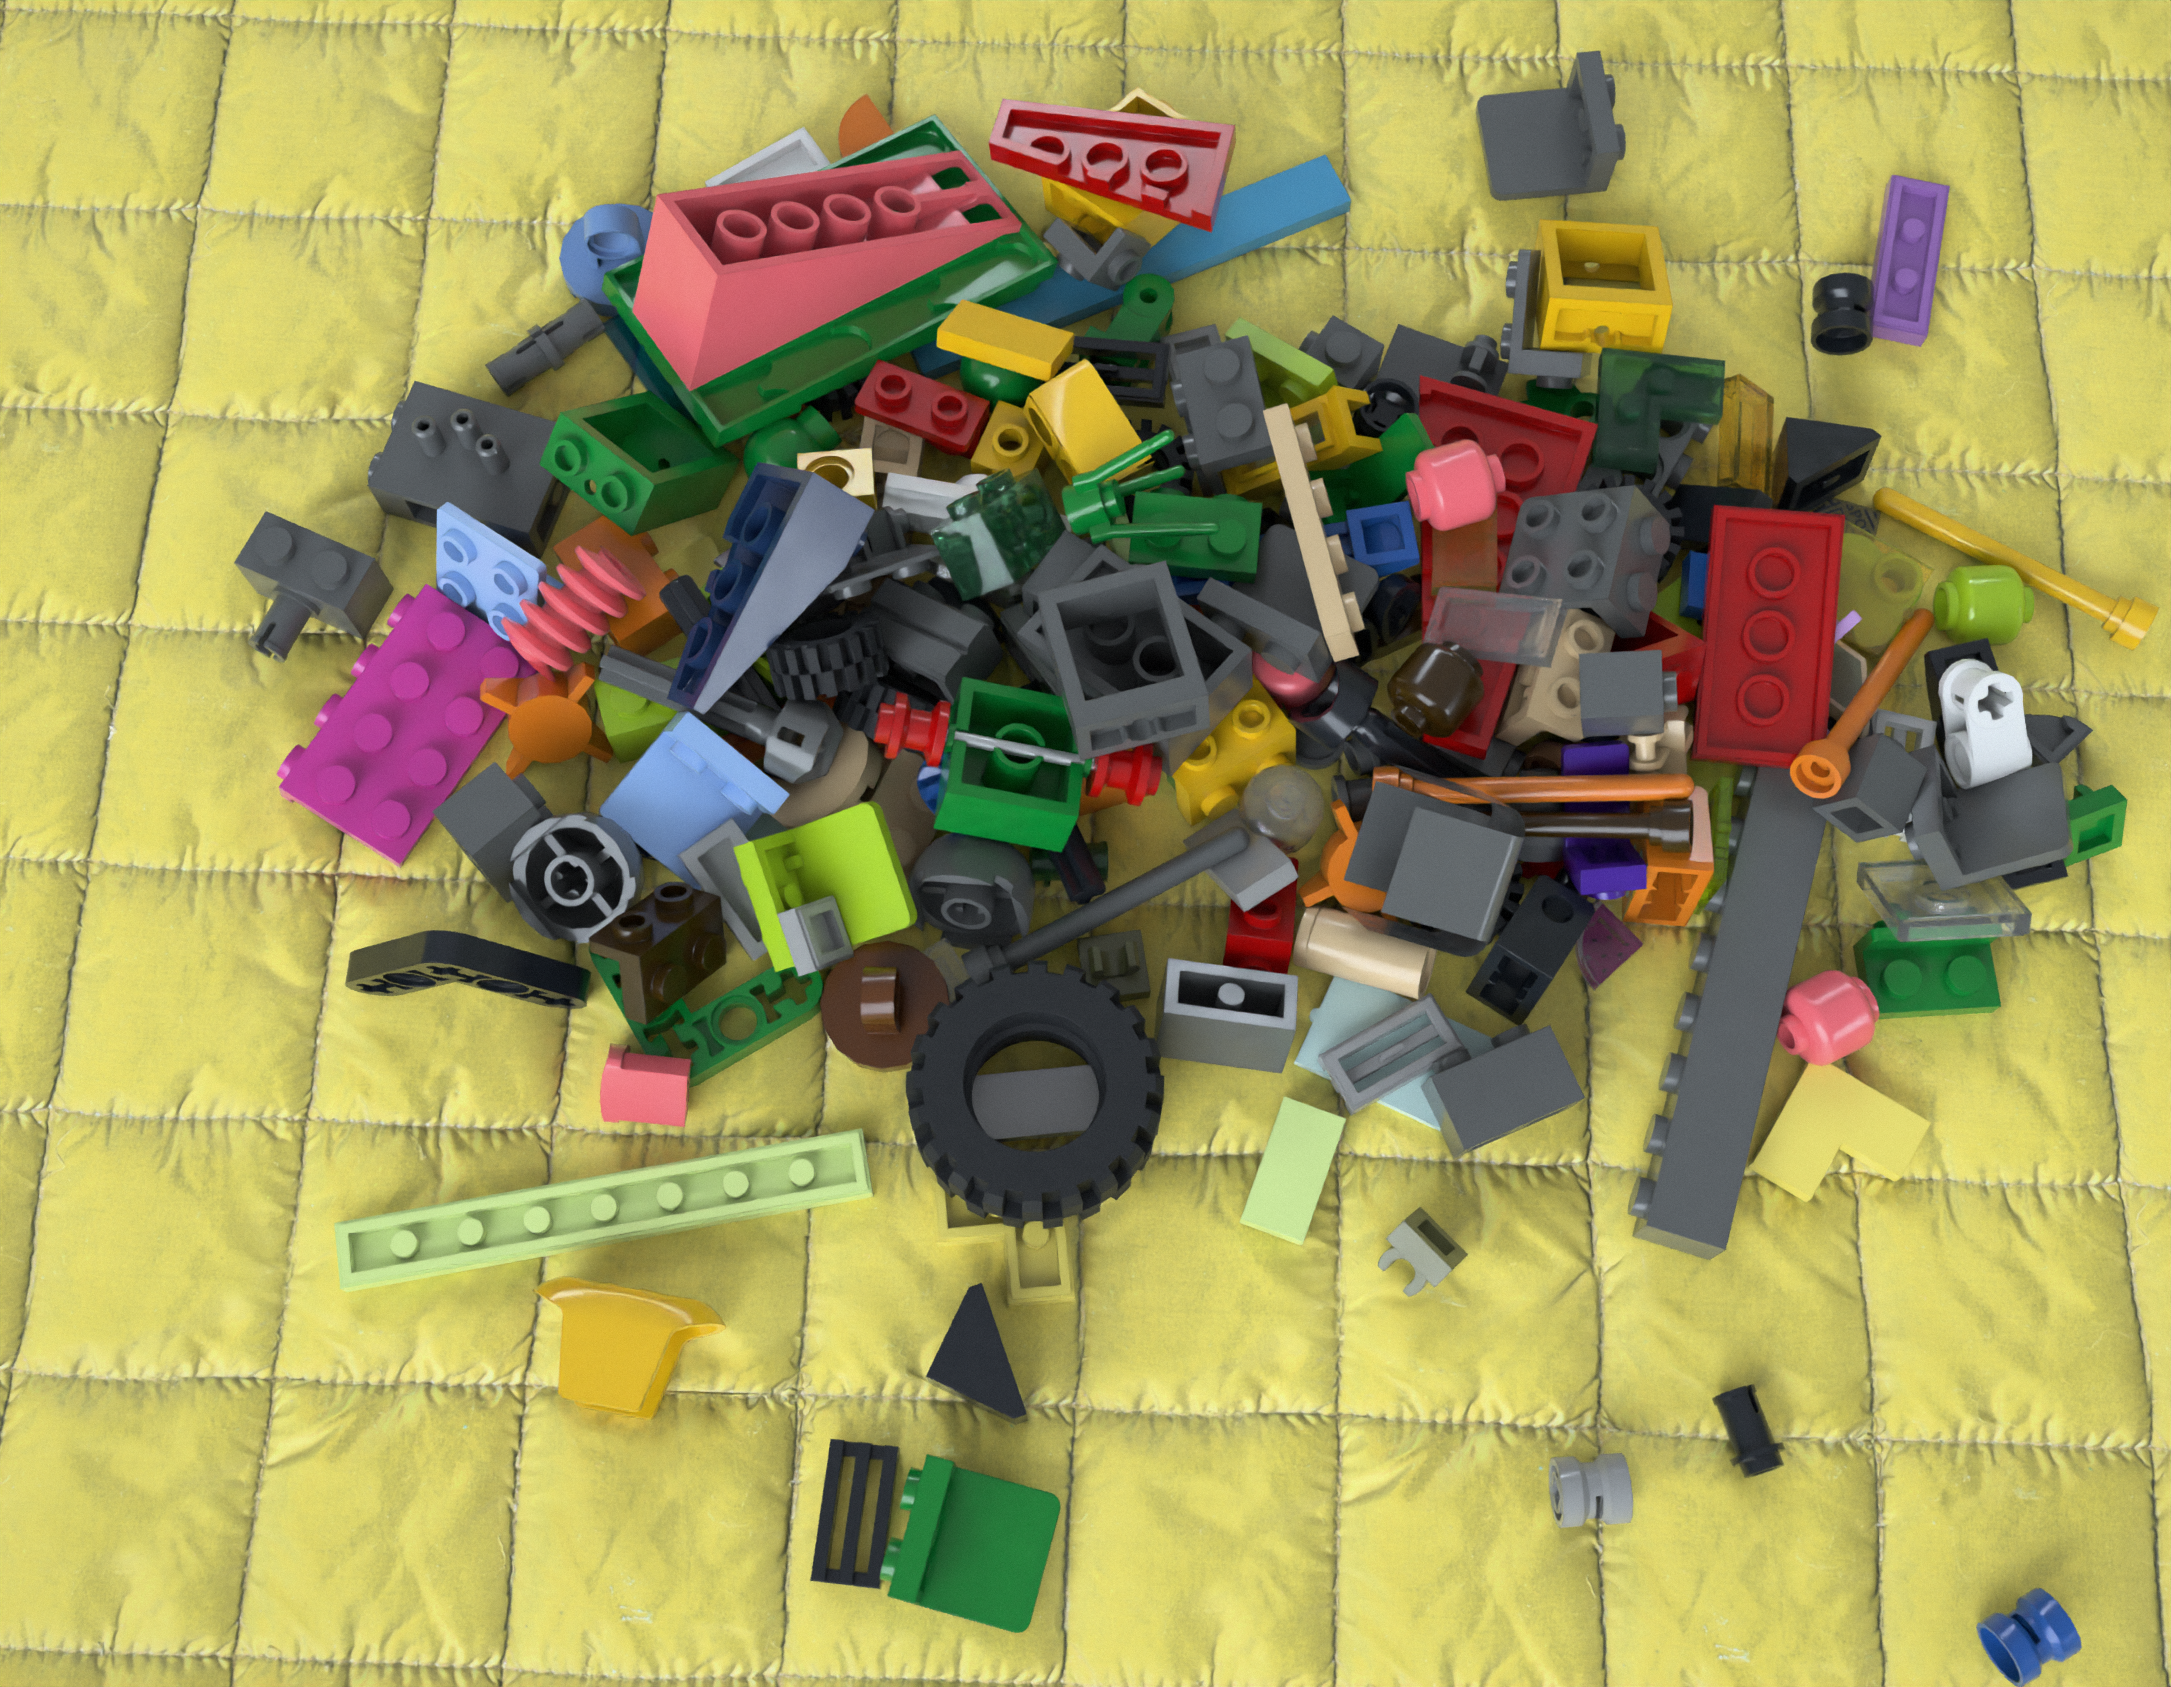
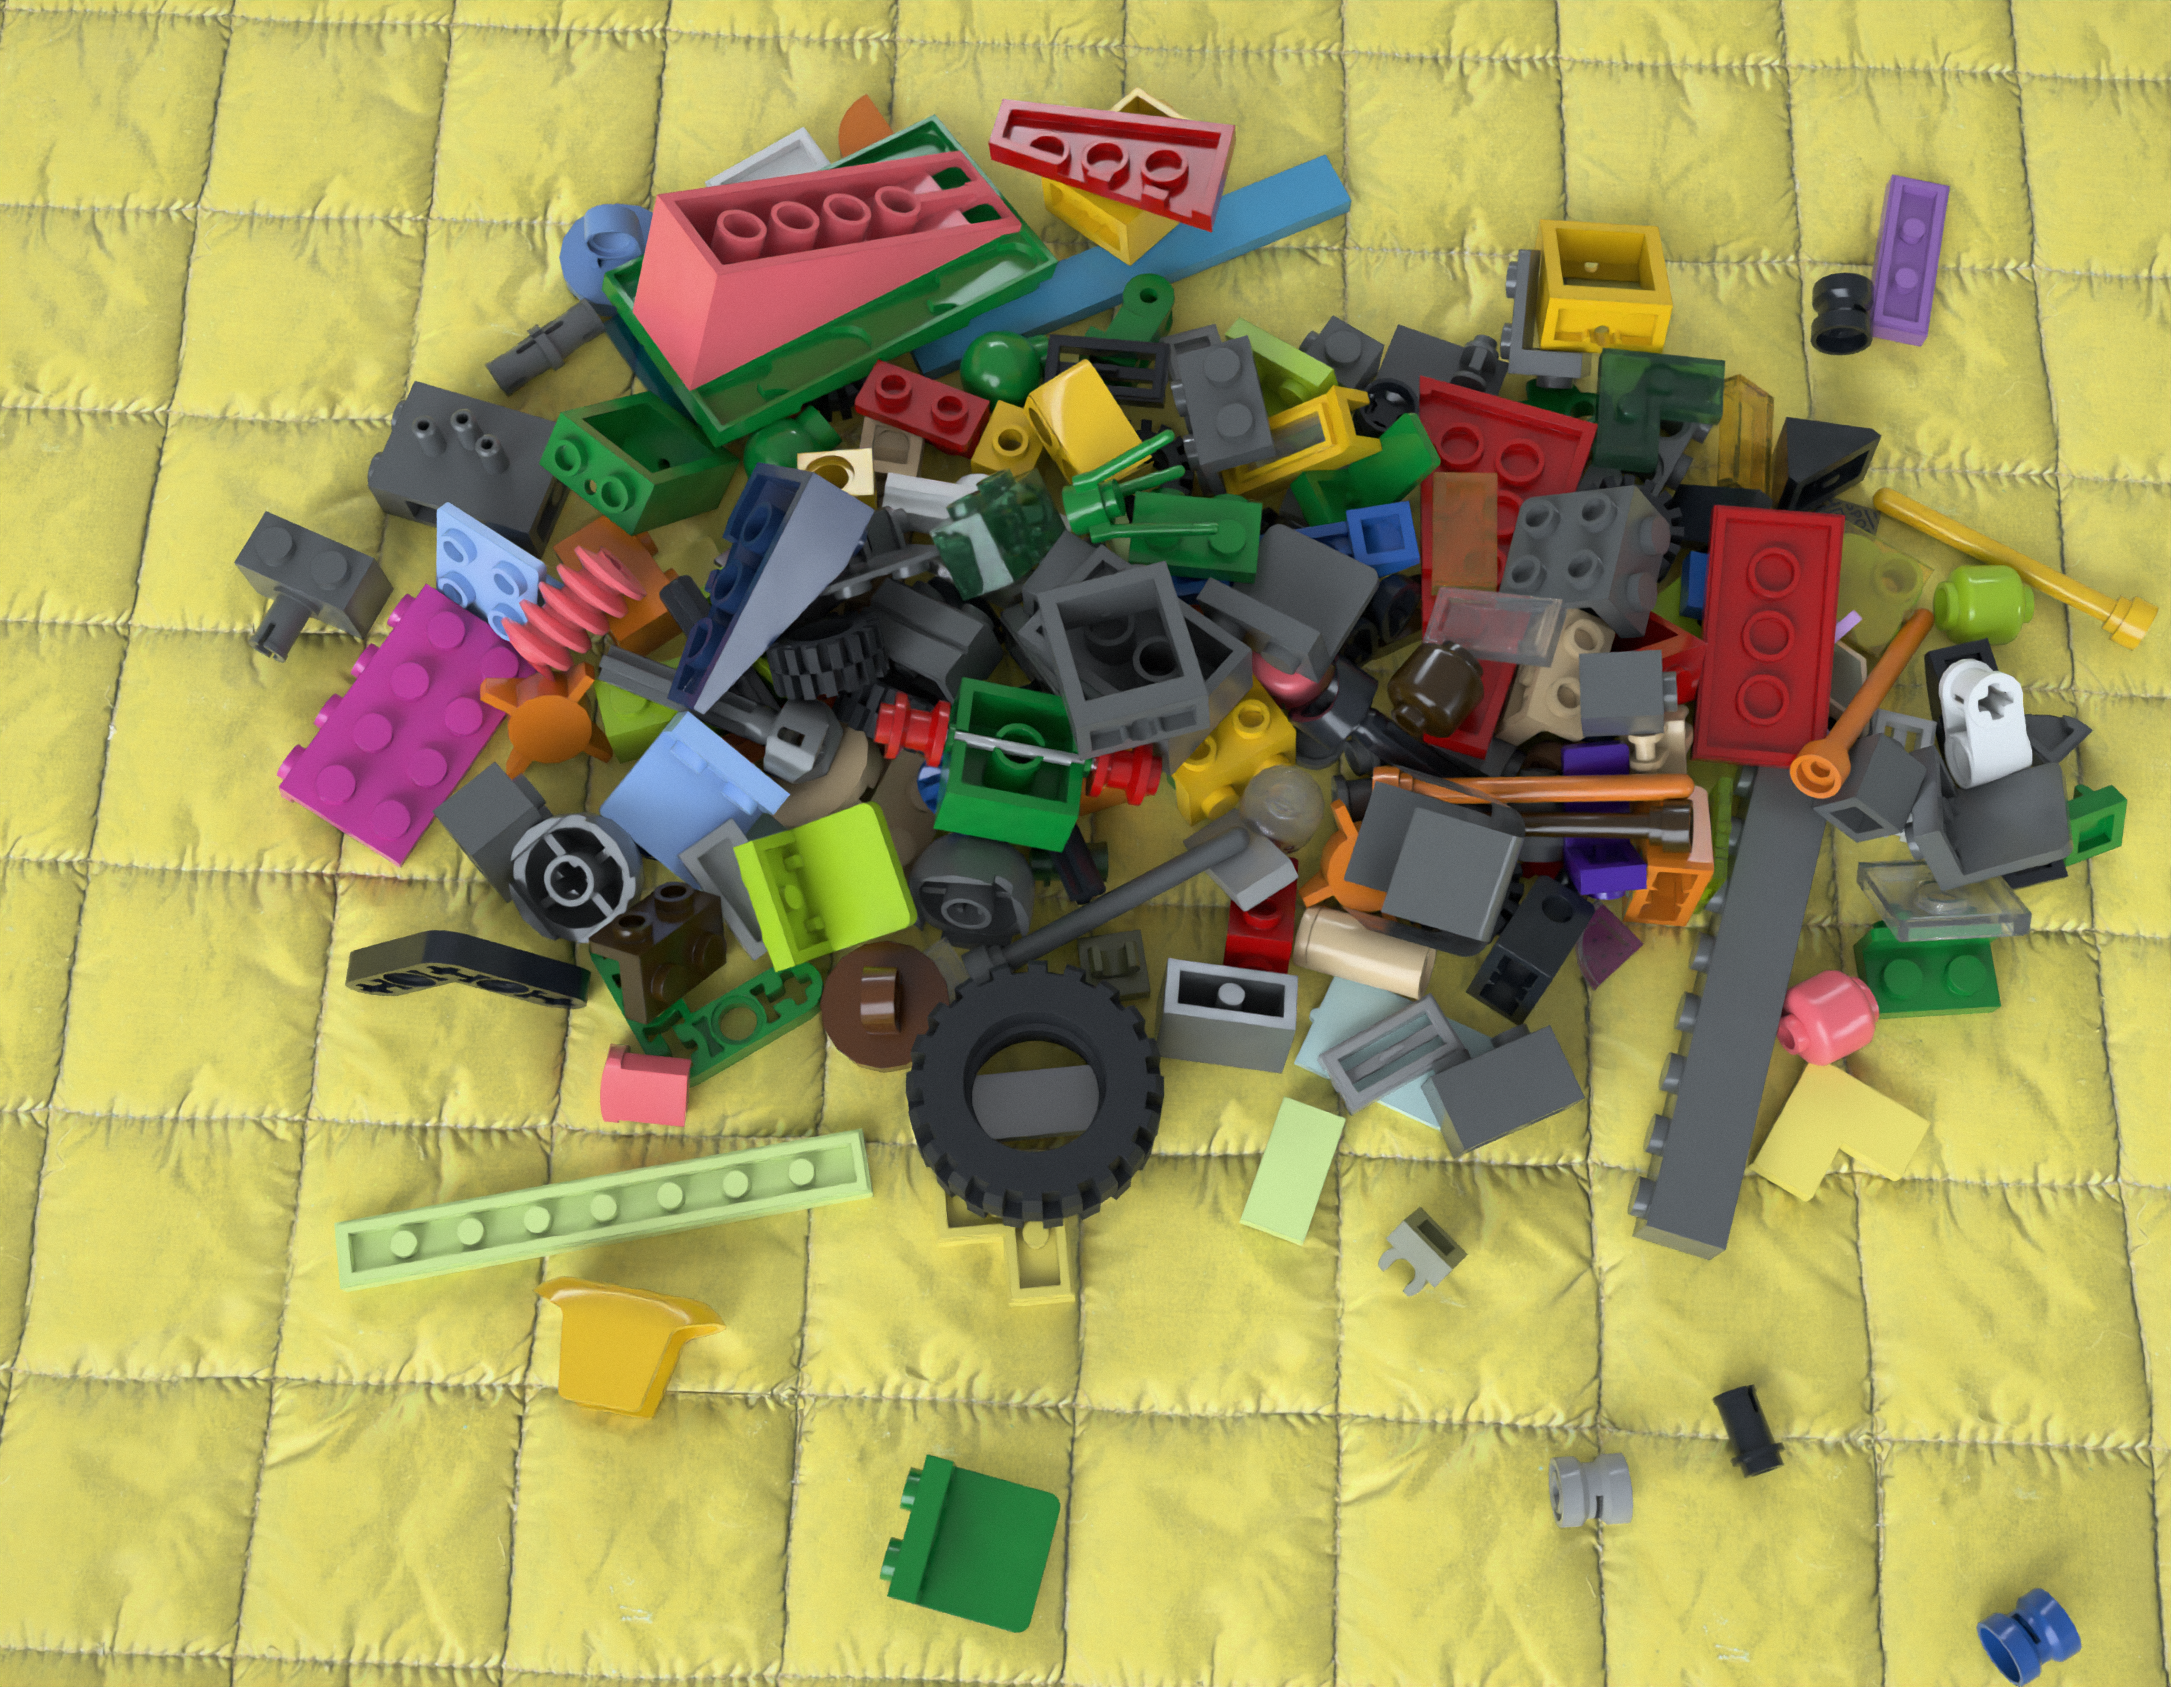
(816, 935): light grey tile -> none
(862, 1453): black tile -> none
(975, 1362): black slope -> none
(1005, 340): yellow tile -> none
(1099, 264): dark grey bracket -> none
(1321, 554): tan plate -> none
(1454, 485): coral head -> none
(1552, 137): dark grey bracket -> none

